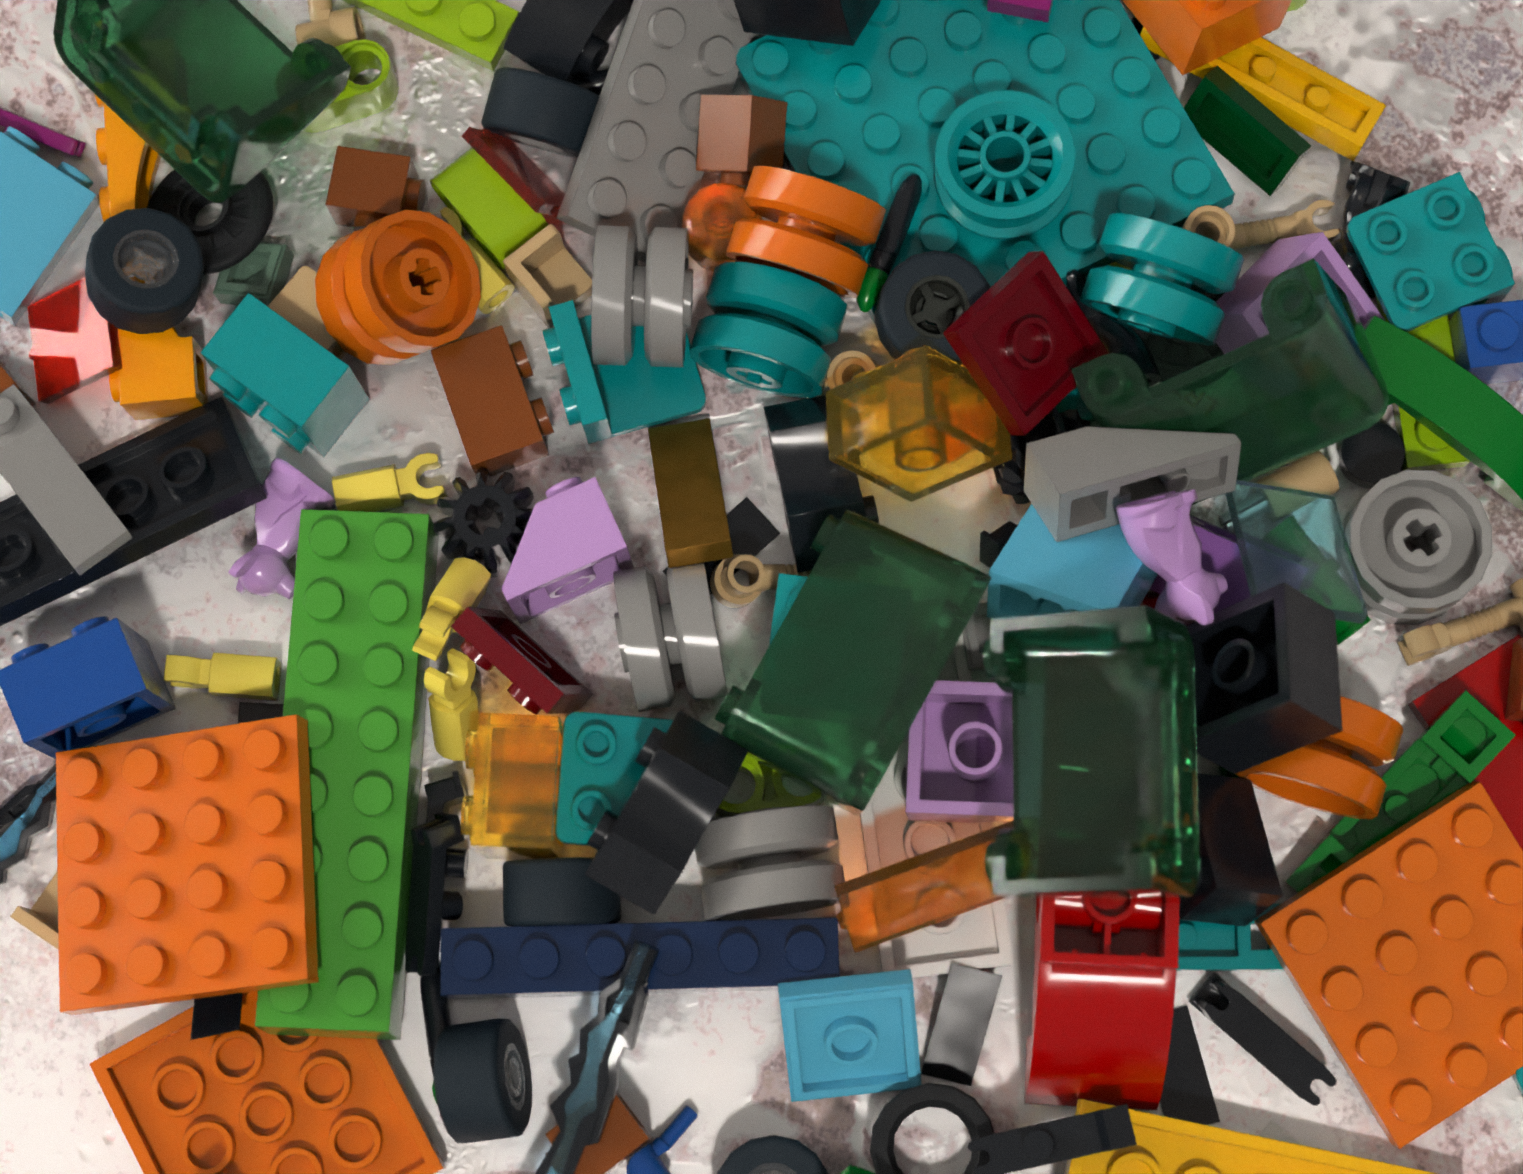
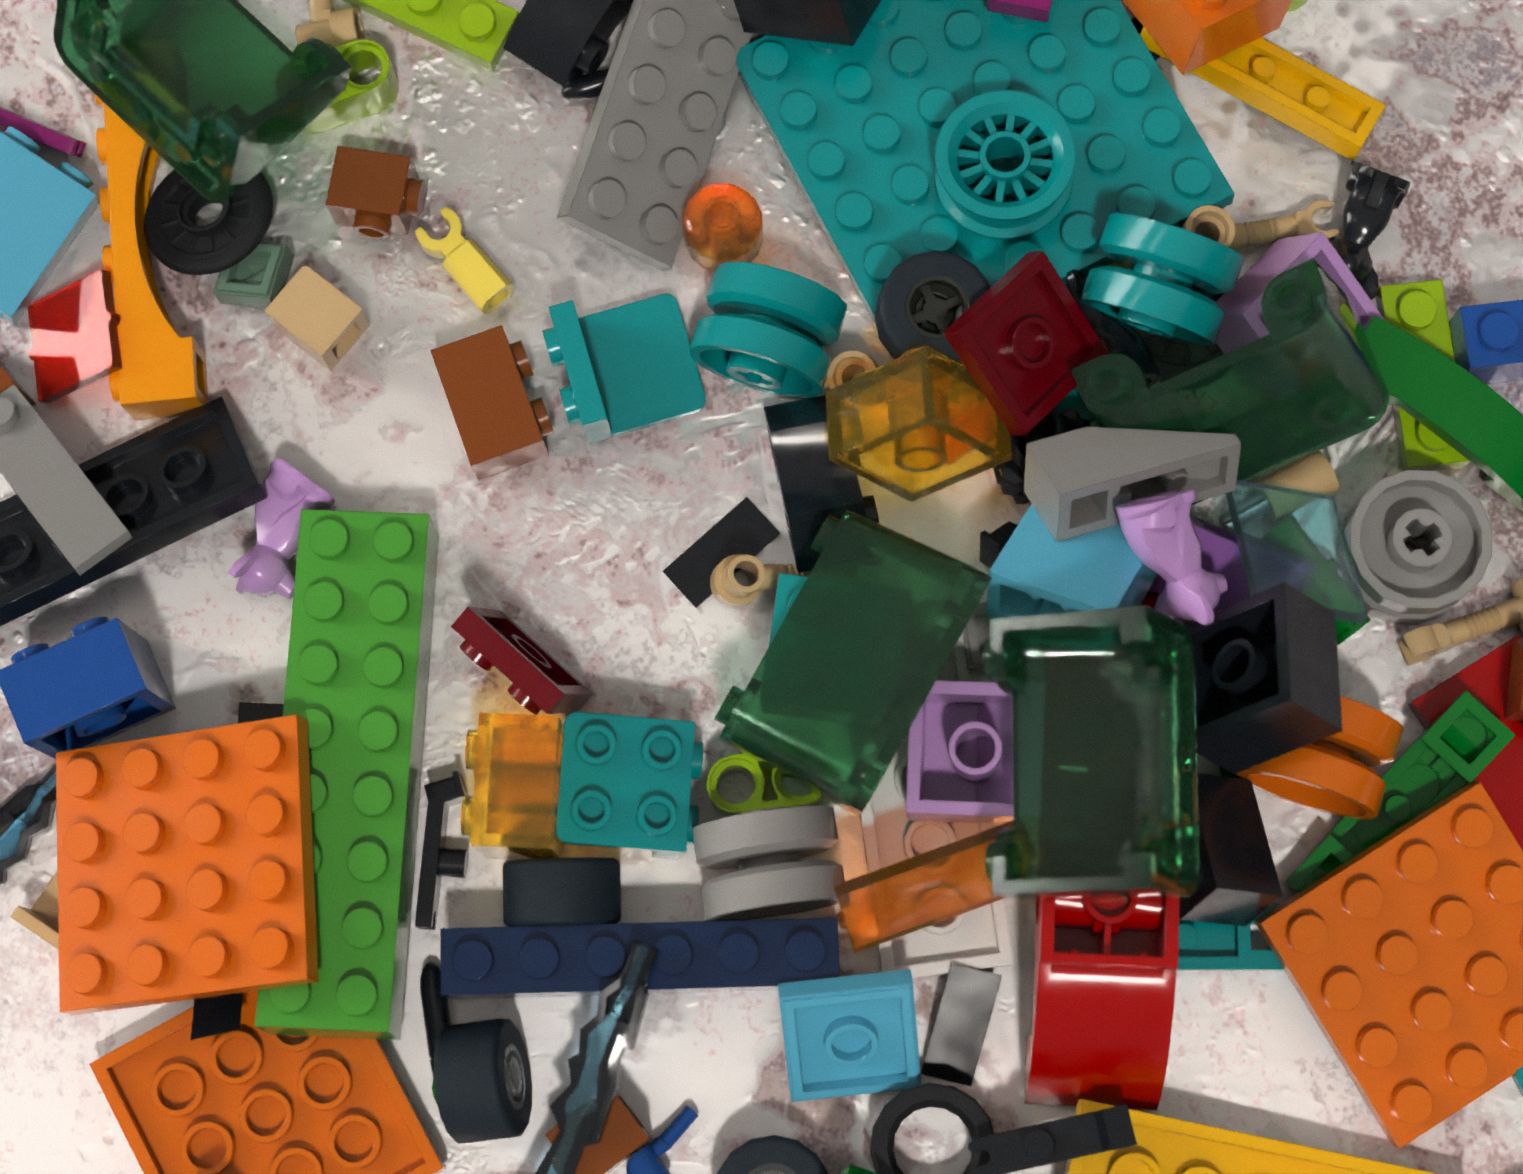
(154, 250): black wheel -> none
(227, 675): light yellow bar -> none
(285, 375): teal brick -> none
(387, 486): light yellow bar -> none
(398, 288): orange wheel -> none
(427, 897): black piece -> none
(452, 704): light yellow bar -> none
(459, 588): light yellow bar -> none
(481, 503): black gear -> none
(487, 206): lime beam -> none
(516, 170): clear red piece -> none
(539, 111): black wheel -> none
(547, 273): tan panel -> none
(565, 550): lavender slope -> none
(645, 296): light grey wheel -> none
(665, 812): black brick -> none
(668, 634): light grey wheel -> none
(689, 493): pearl gold tile -> none
(740, 134): dark orange brick -> none
(806, 228): orange wheel -> none
(890, 241): black piece -> none
(1186, 1085): black sticker -> none
(1245, 131): dark green tile -> none
(1261, 1037): black piece -> none
(1371, 455): black tile -> none
(1430, 254): teal bracket -> none

